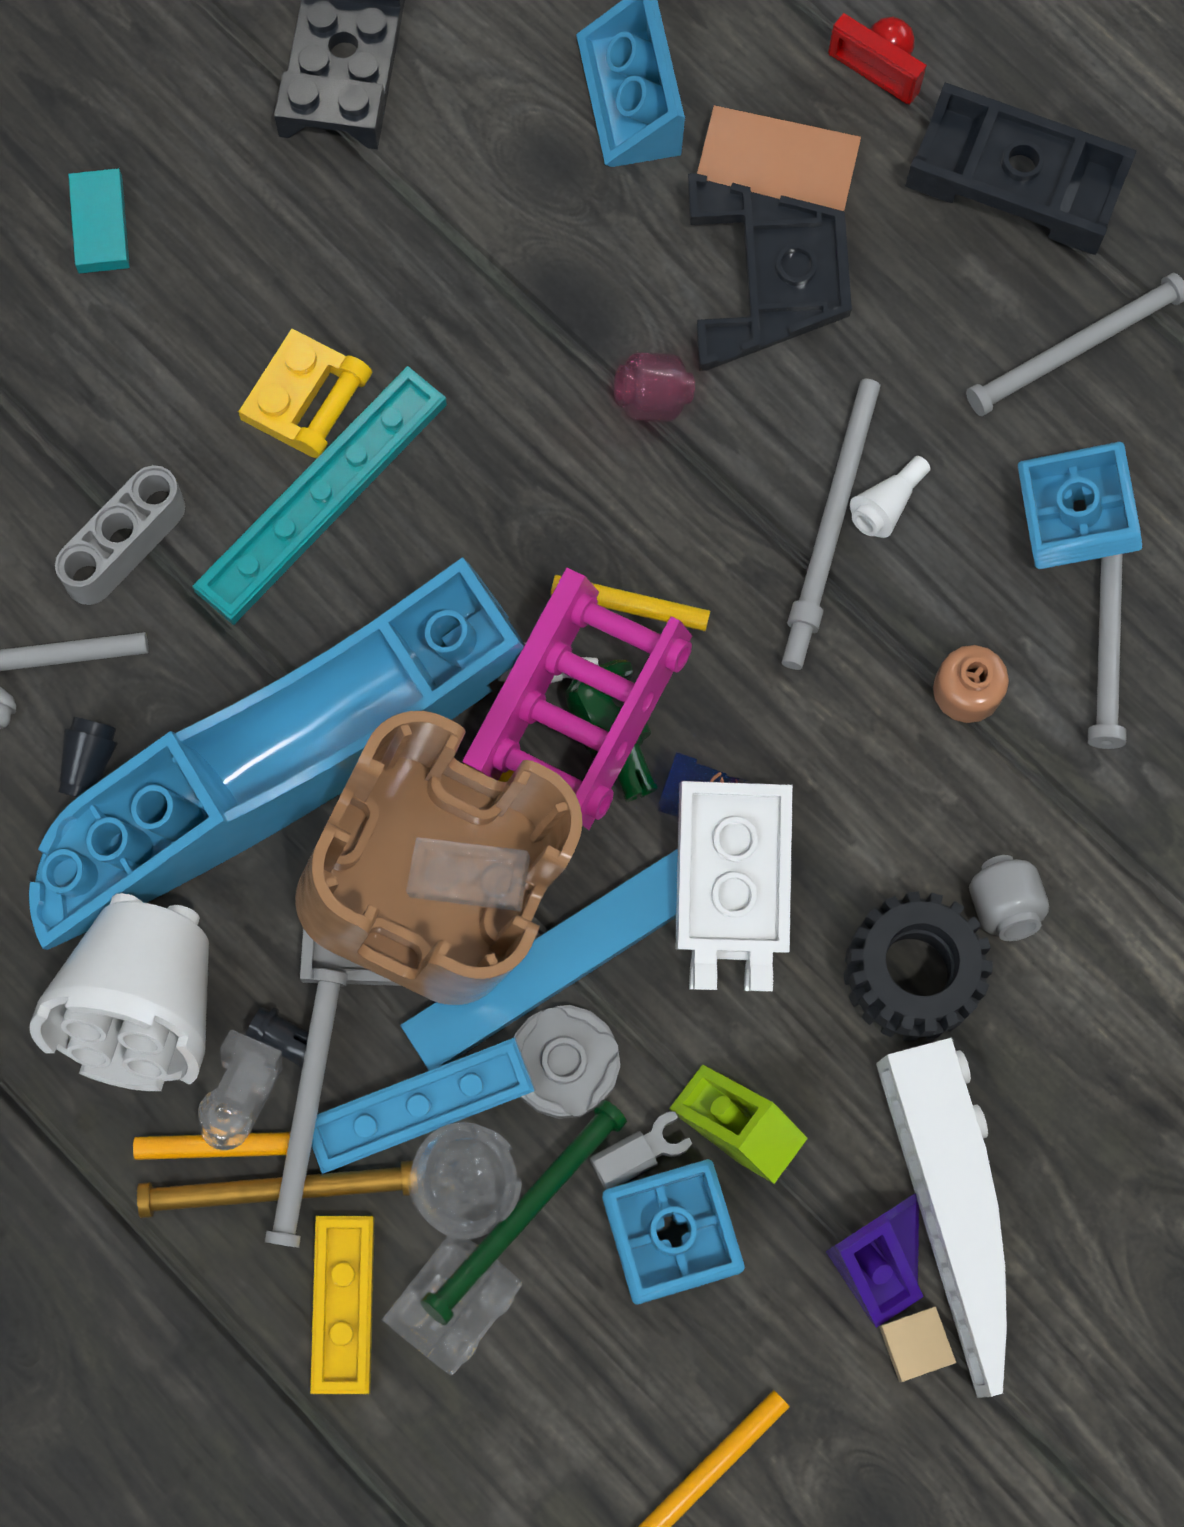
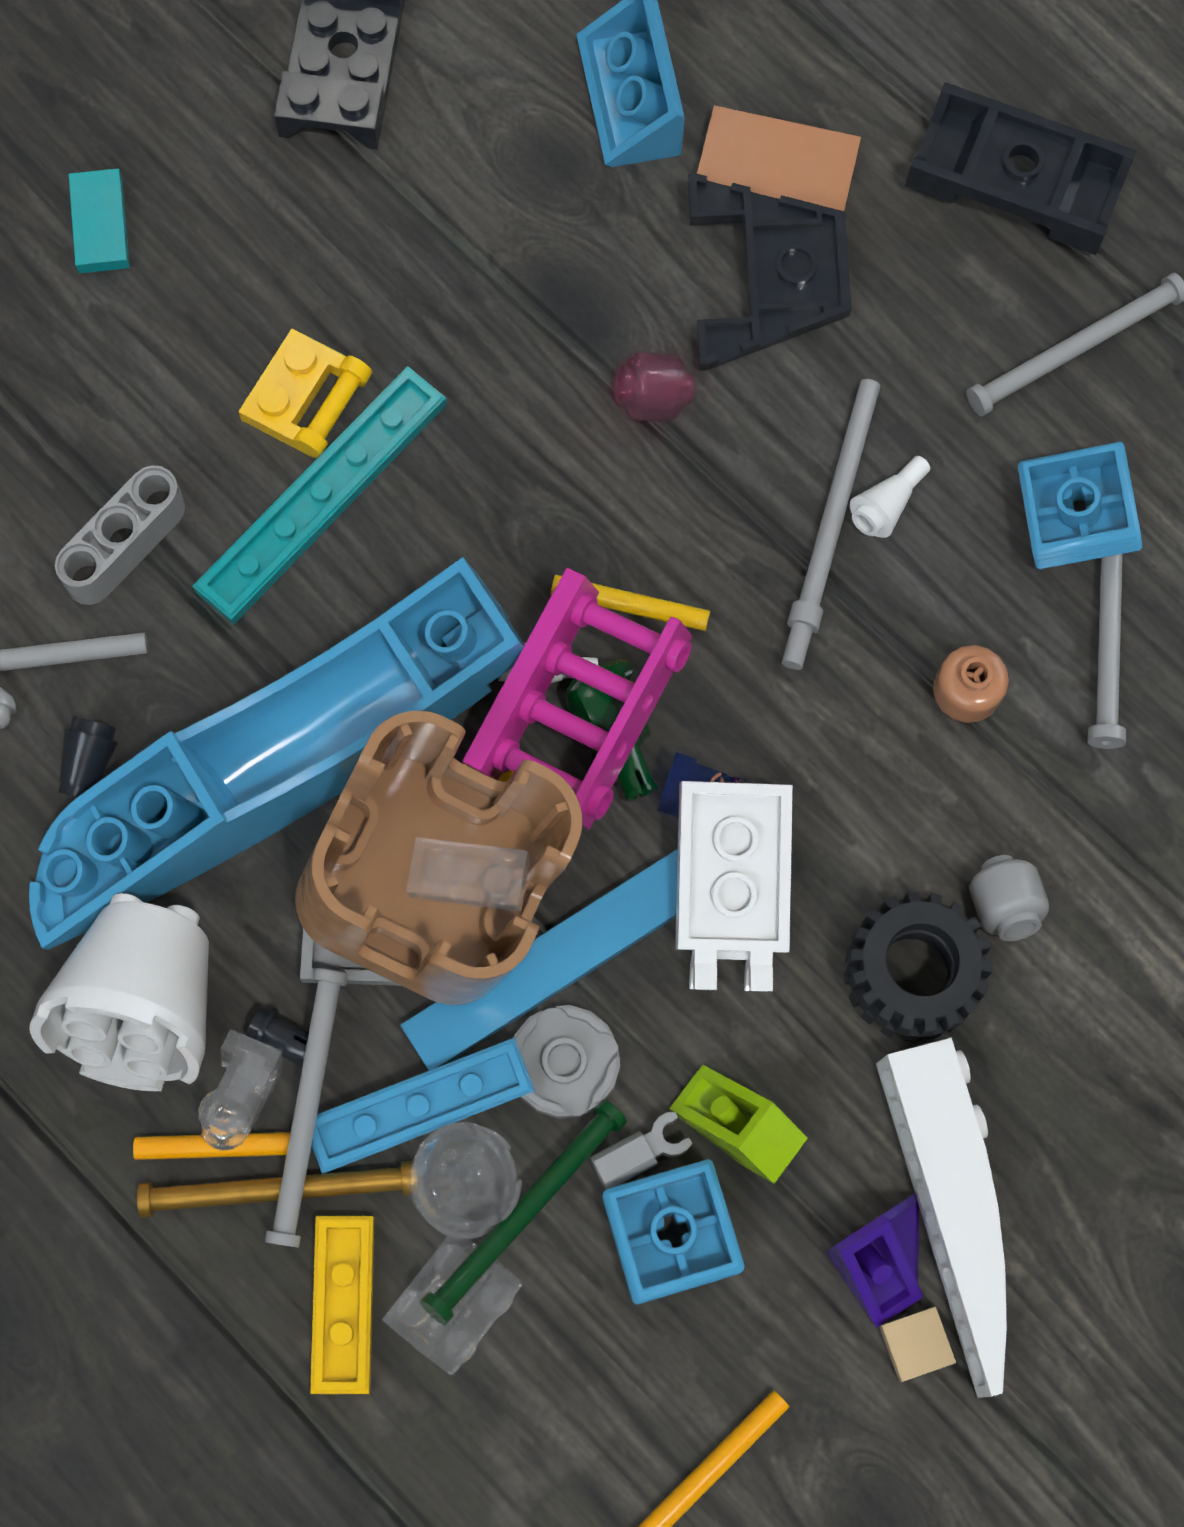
(880, 54): red tile -> none

